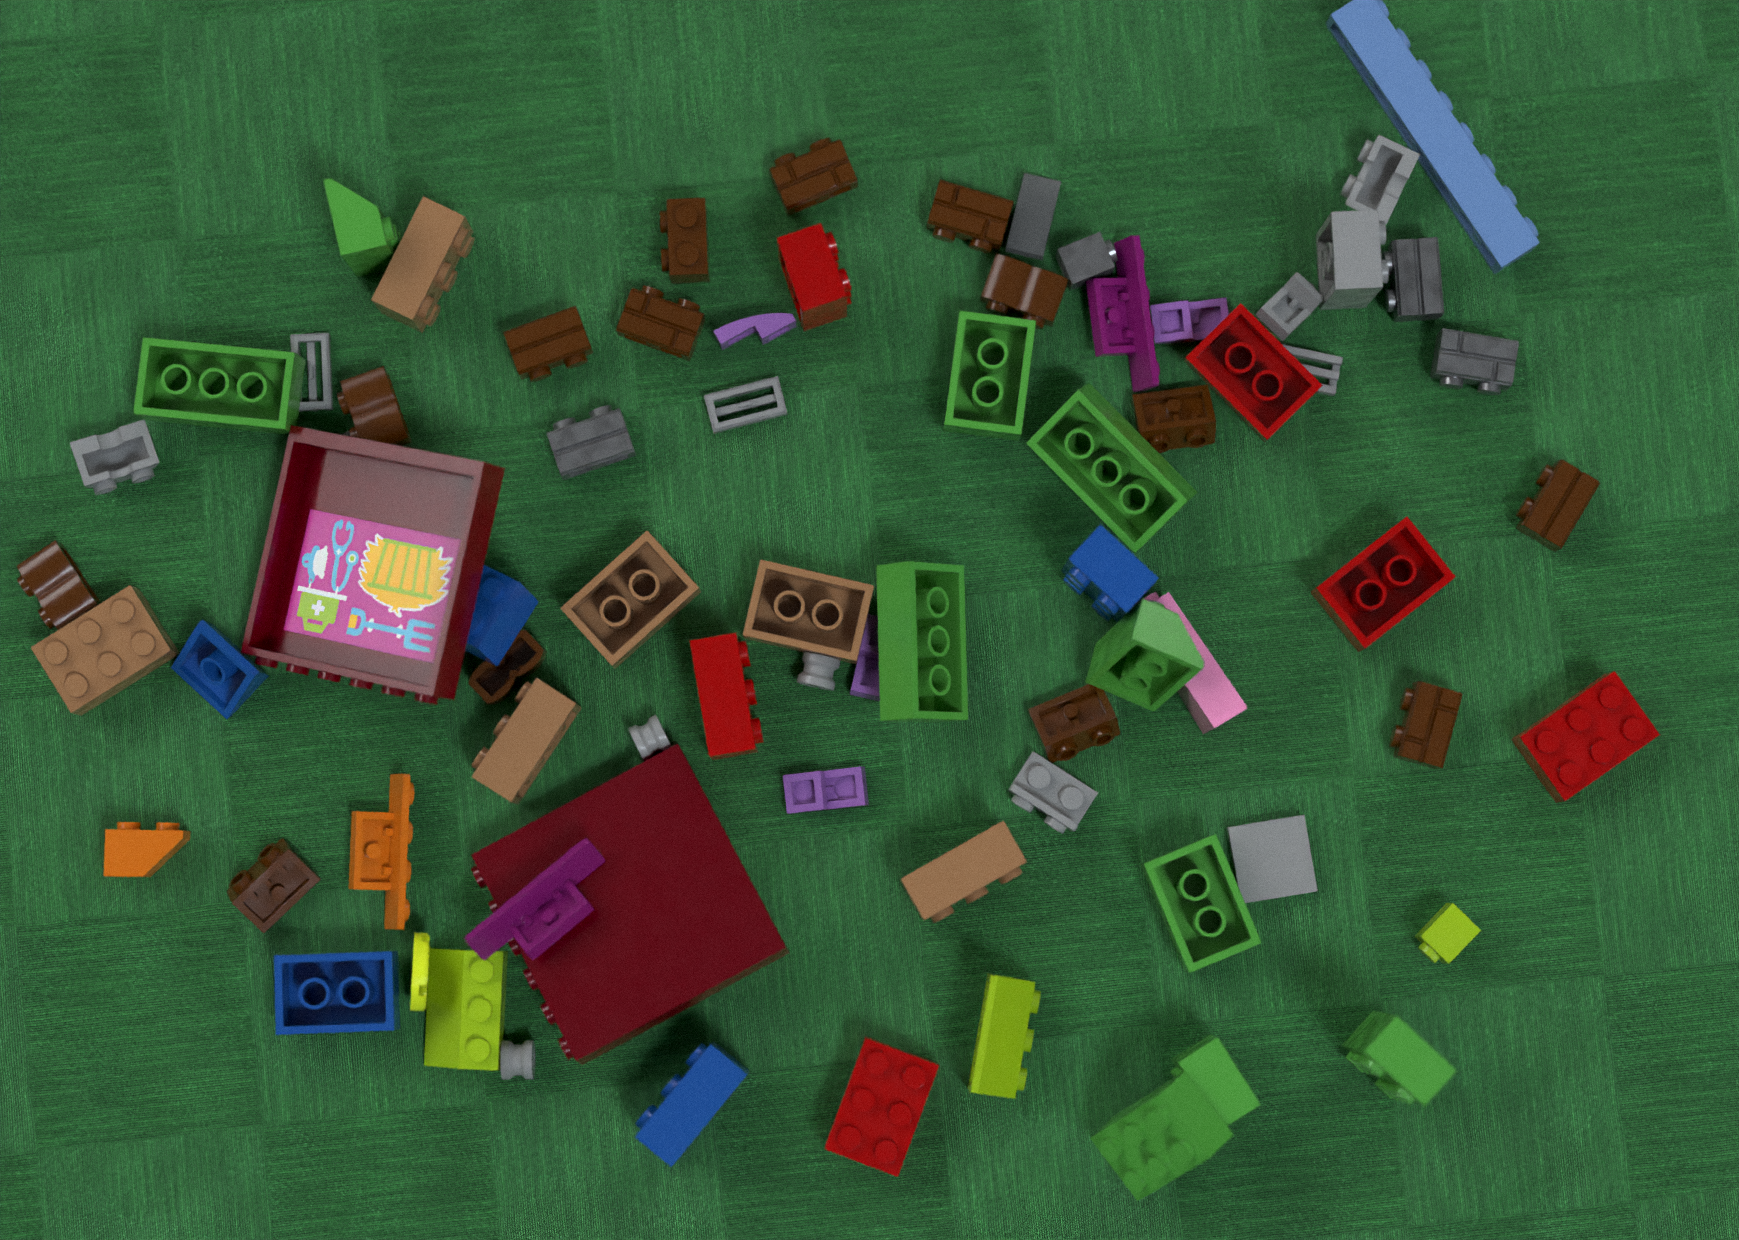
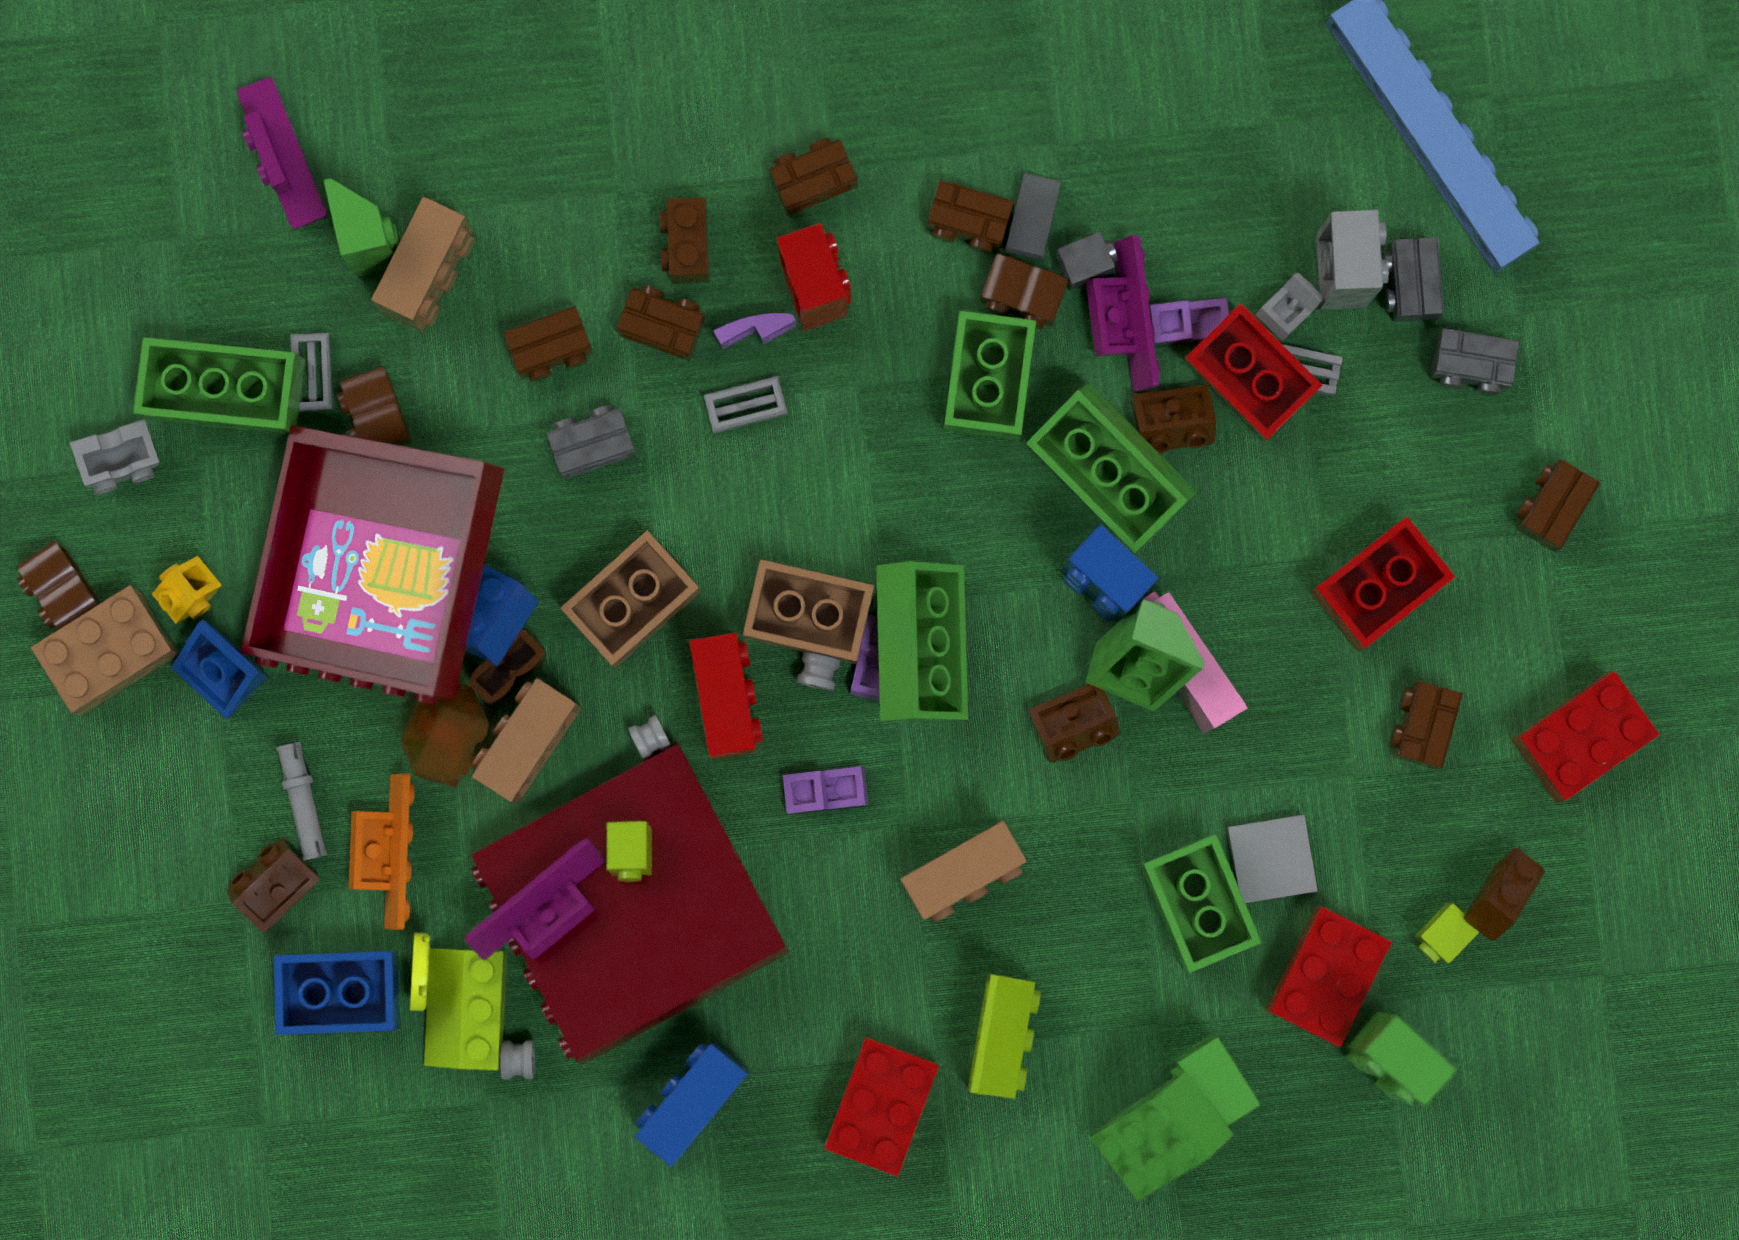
(138, 851): orange slope -> none
(186, 590): none -> yellow brick
(280, 153): none -> magenta bracket
(301, 800): none -> light grey pin
(444, 736): none -> clear orange brick
(629, 850): none -> lime brick
(1052, 793): light grey bracket -> none
(1328, 976): none -> red brick
(1381, 177): light grey cylinder -> none
(1504, 894): none -> reddish brown brick

